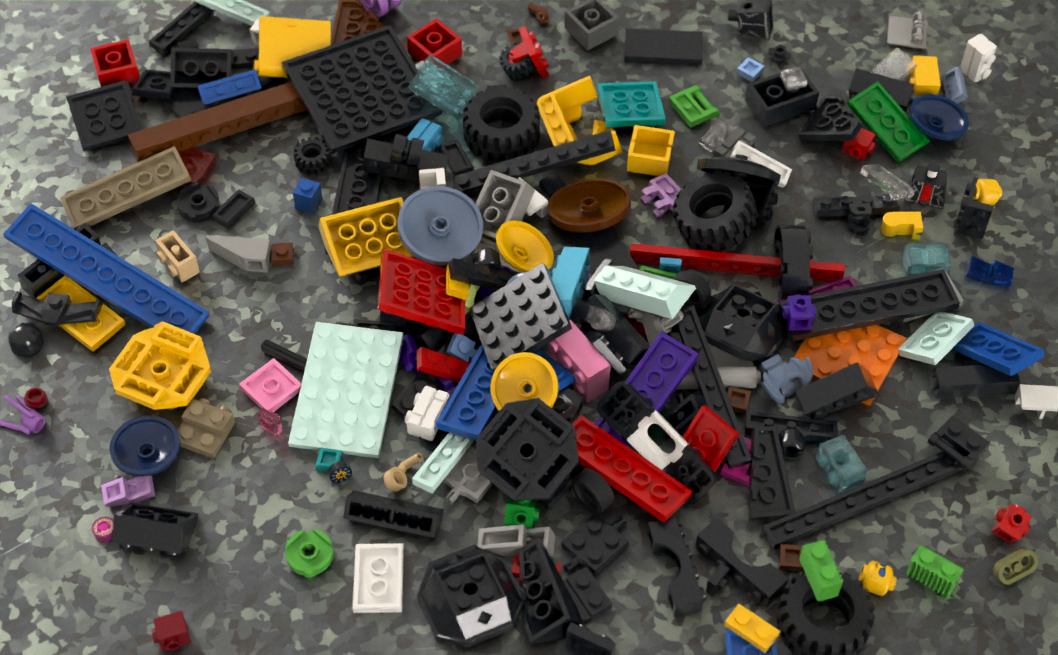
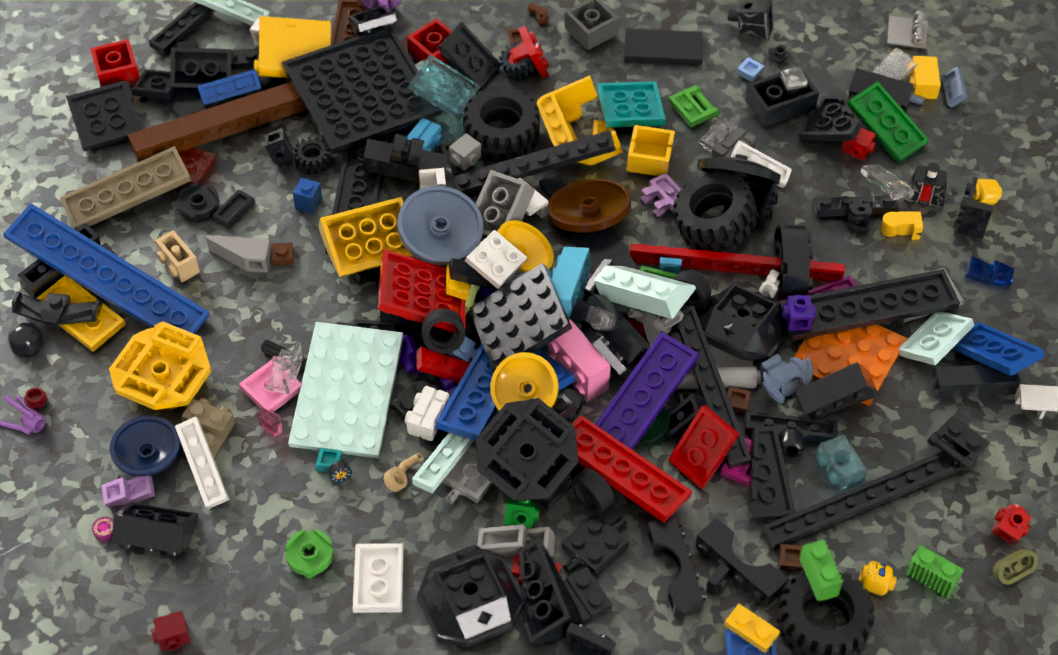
(202, 462): none -> white plate
(278, 146): none -> black brick
(285, 370): none -> clear panel
(371, 20): none -> black plate
(393, 513): black brick -> none
(446, 346): none -> black tyre
(465, 152): none -> light grey brick
(469, 55): none -> black tile
(496, 259): none -> white plate
(631, 416): black piece -> none
(771, 284): none -> white plate
(925, 258): clear light blue brick -> none
(939, 117): dark blue dish -> none
(978, 58): white brick -> none

